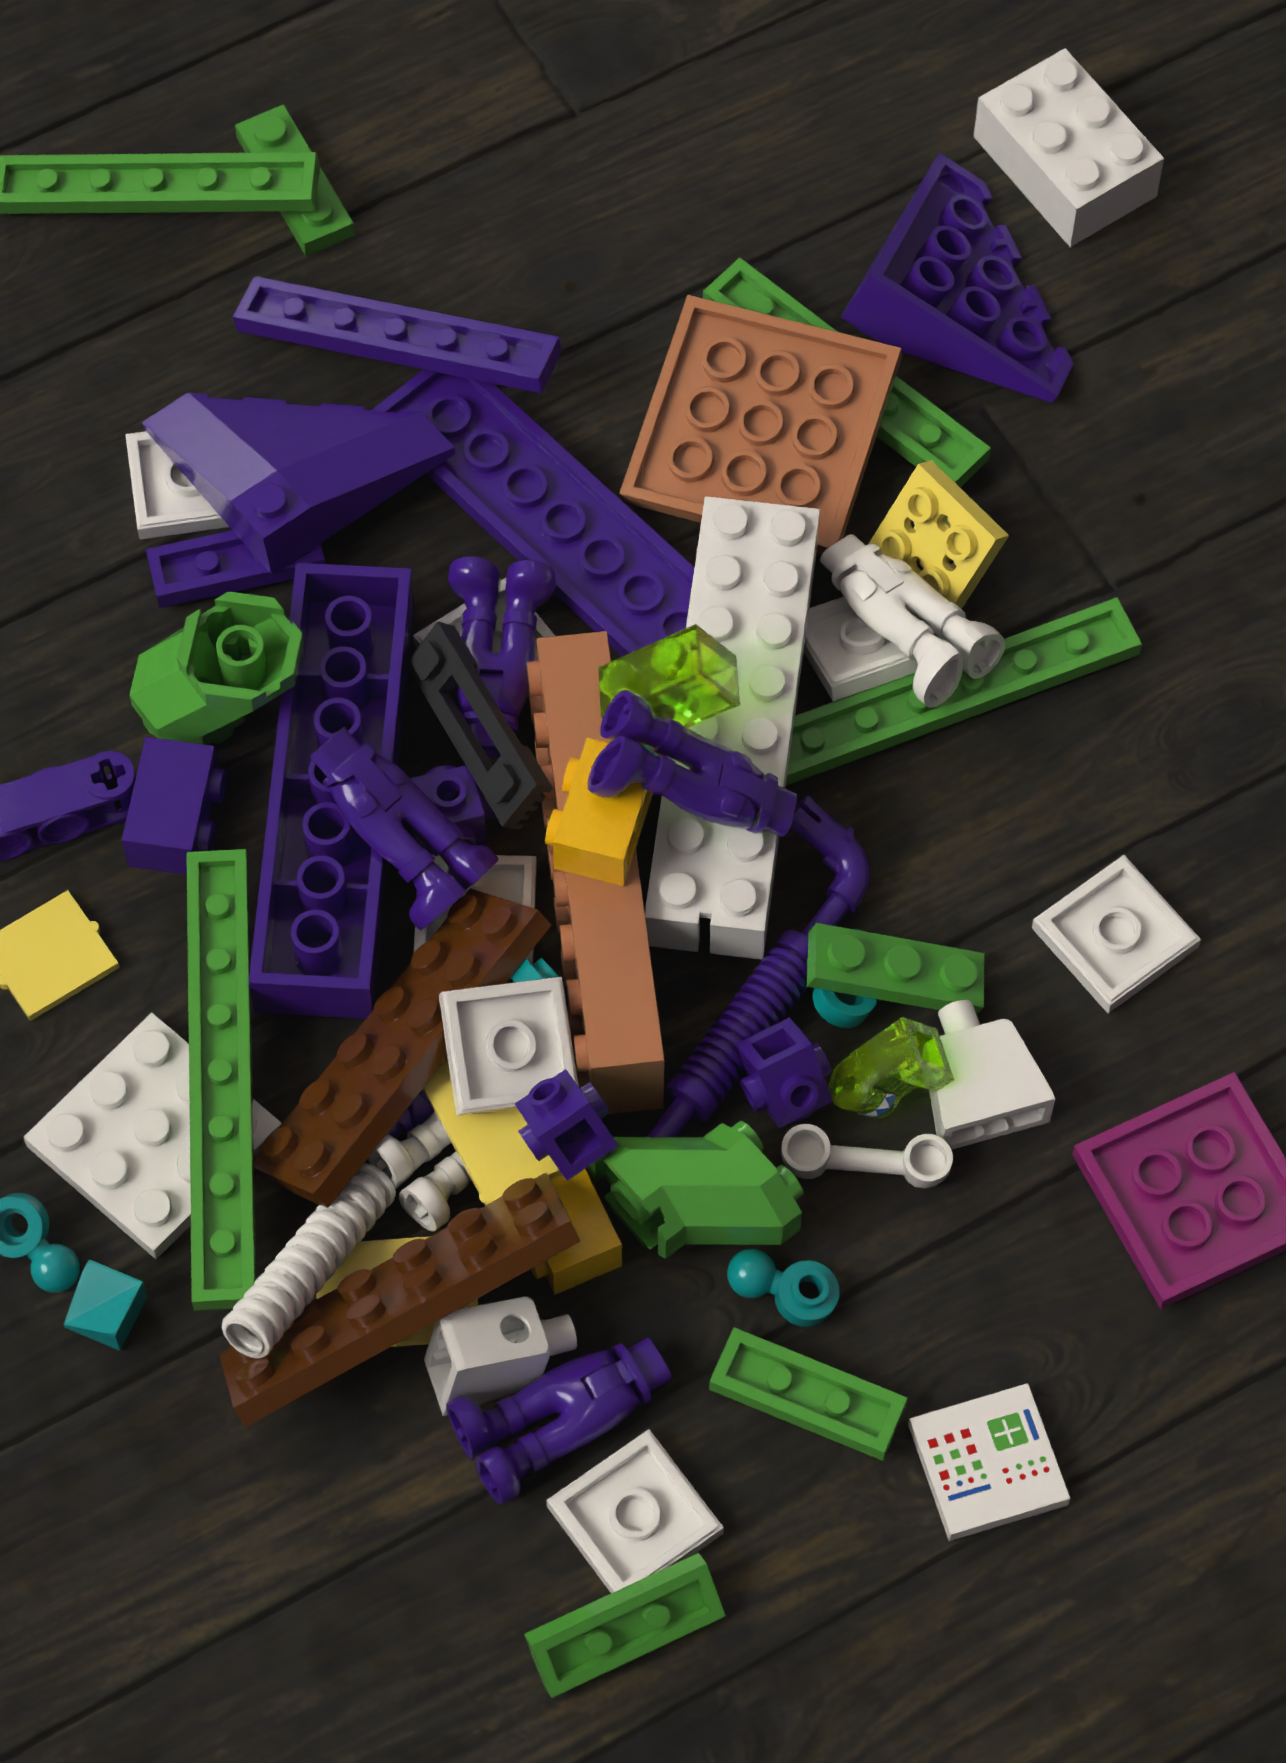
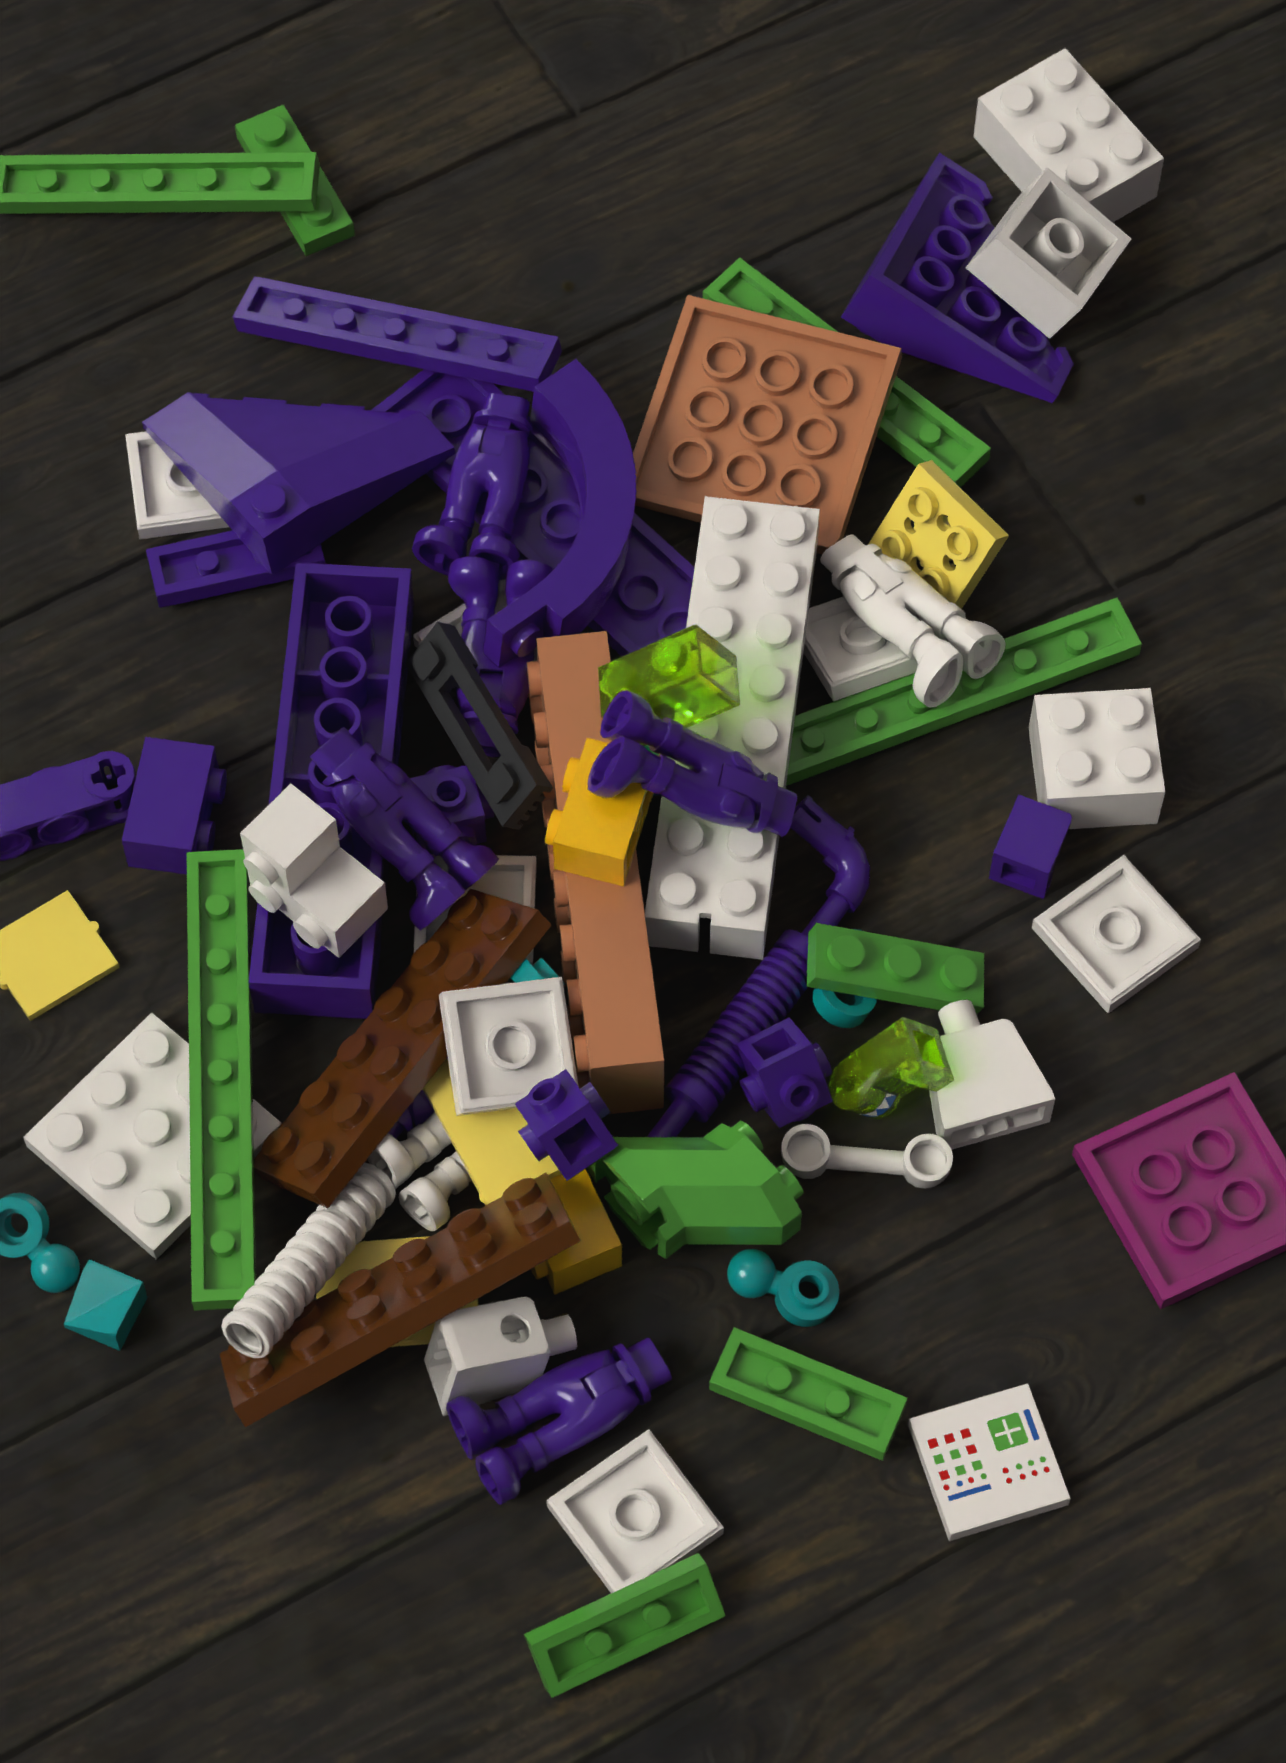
(217, 669): bright green brick -> none
(306, 874): none -> white brick
(491, 462): none -> dark purple piece
(596, 449): none -> dark purple arch
(1029, 846): none -> dark purple panel
(1048, 253): none -> white brick
(1098, 756): none -> white brick

